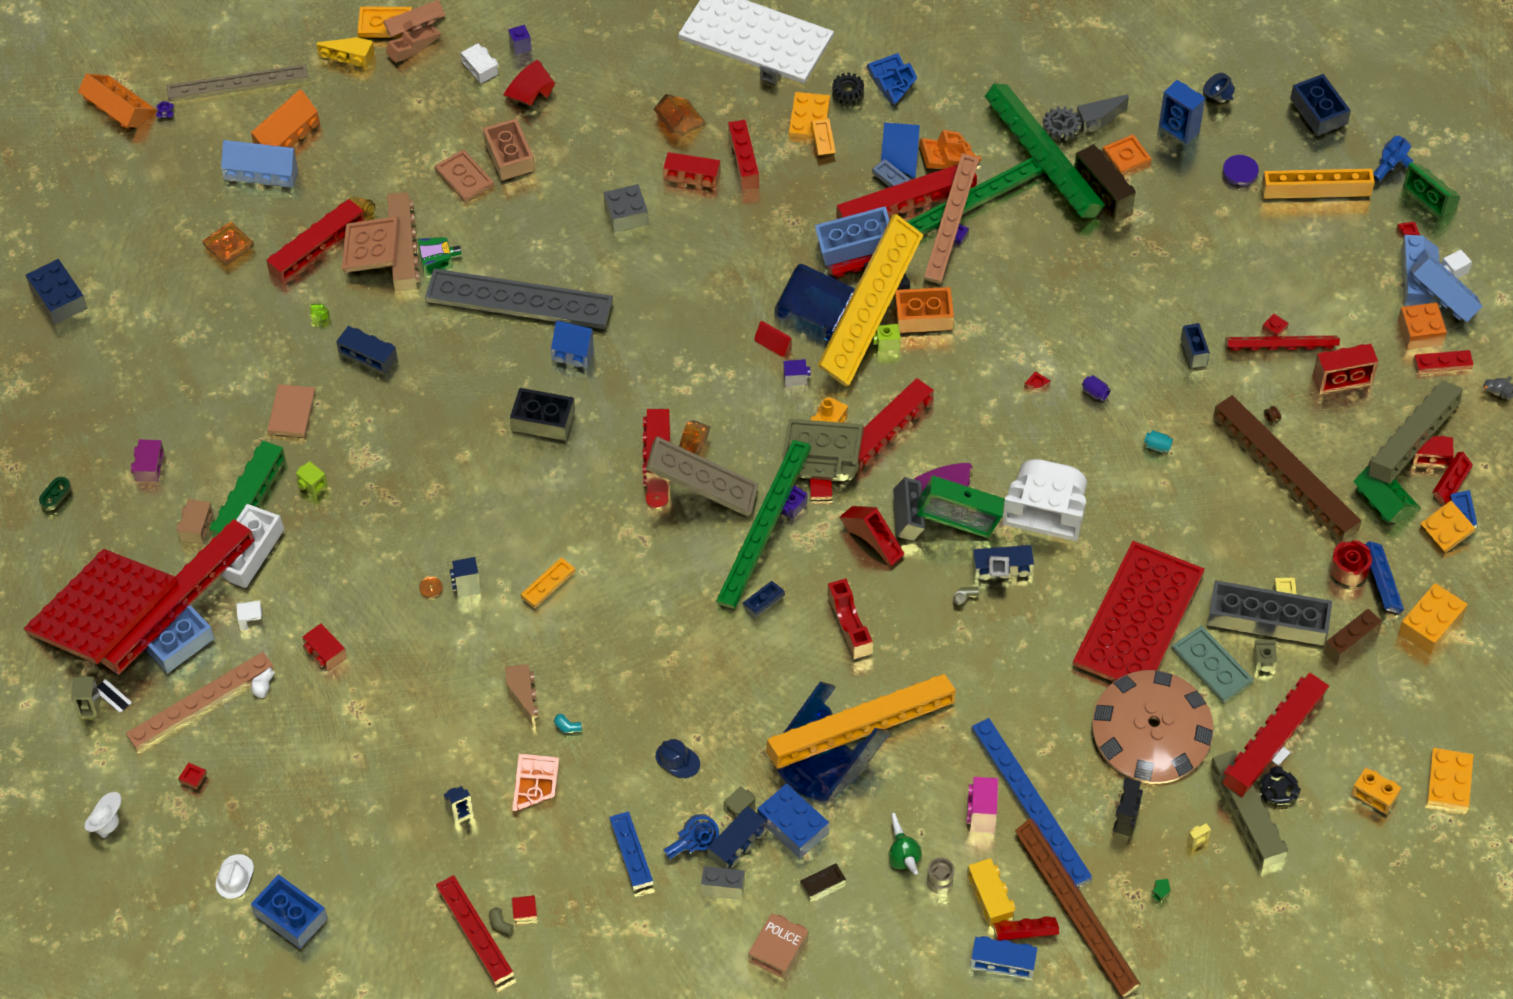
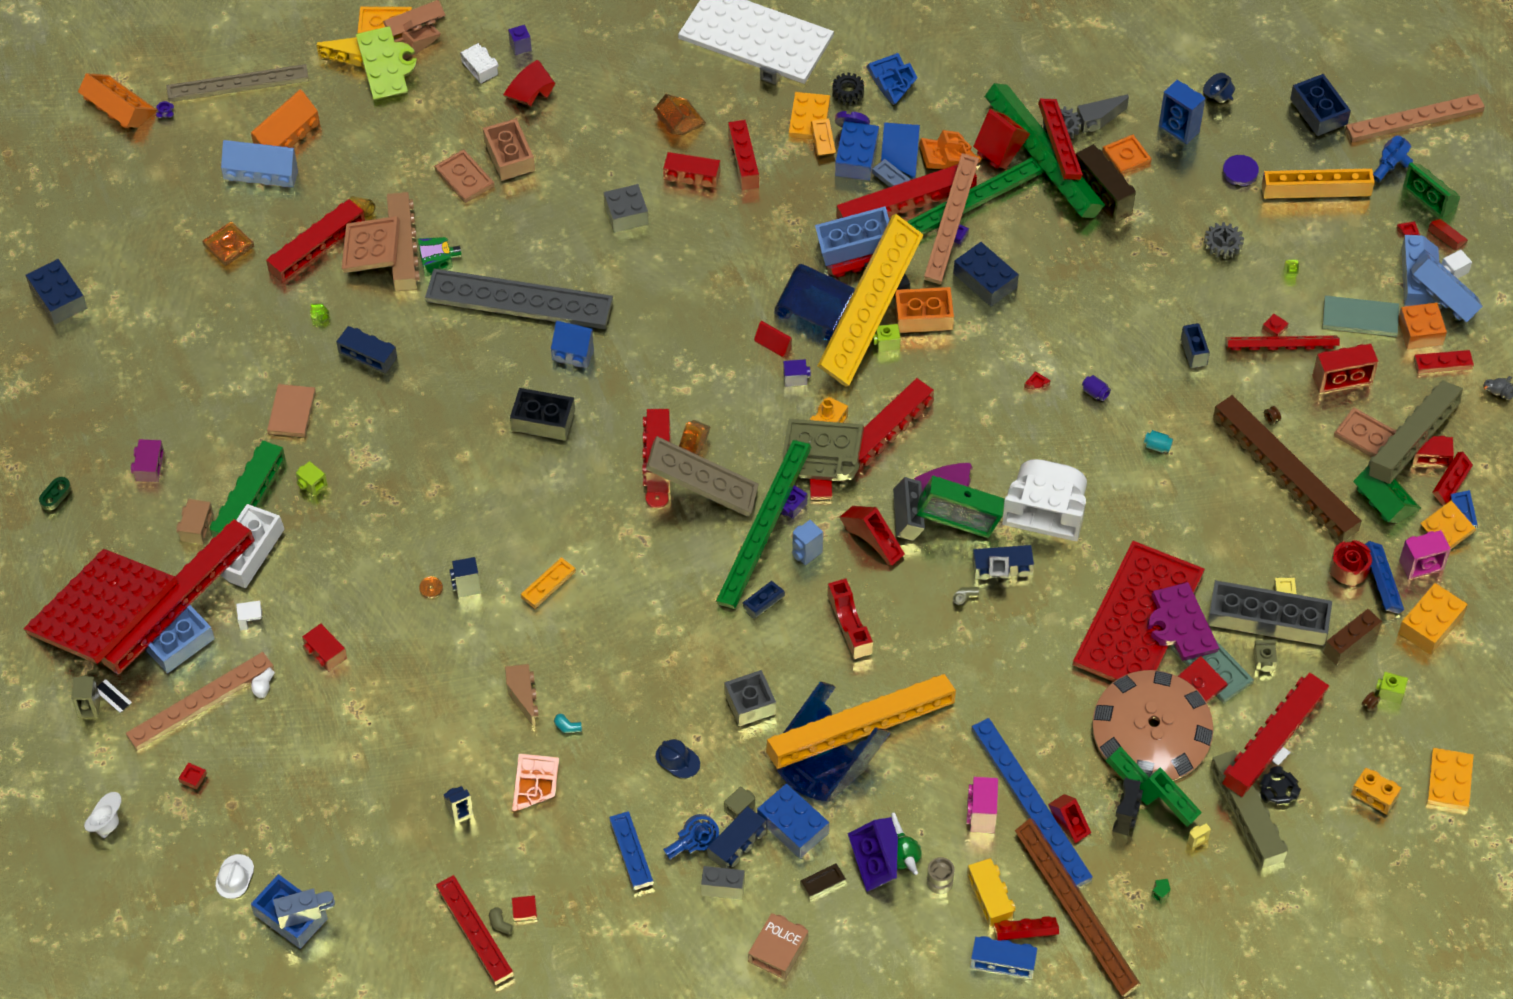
(302, 907): none -> sand blue brick
(385, 62): none -> lime plate
(750, 698): none -> dark grey brick
(807, 542): none -> medium blue brick
(854, 117): none -> dark purple tile
(857, 150): none -> blue brick
(876, 852): none -> dark purple slope
(985, 274): none -> dark blue brick
(999, 139): none -> red slope
(1060, 139): none -> red plate
(1070, 817): none -> red slope
(1155, 786): none -> green bracket
(1181, 622): none -> magenta plate
(1204, 679): none -> red plate
(1224, 240): none -> dark grey gear
(1291, 264): none -> clear neon green piece
(1360, 316): none -> sand green tile
(1363, 432): none -> nougat tile
(1371, 701): none -> reddish brown bush
(1392, 687): none -> lime brick
(1414, 118): none -> nougat plate
(1424, 554): none -> dark pink brick
(1447, 234): none -> red slope

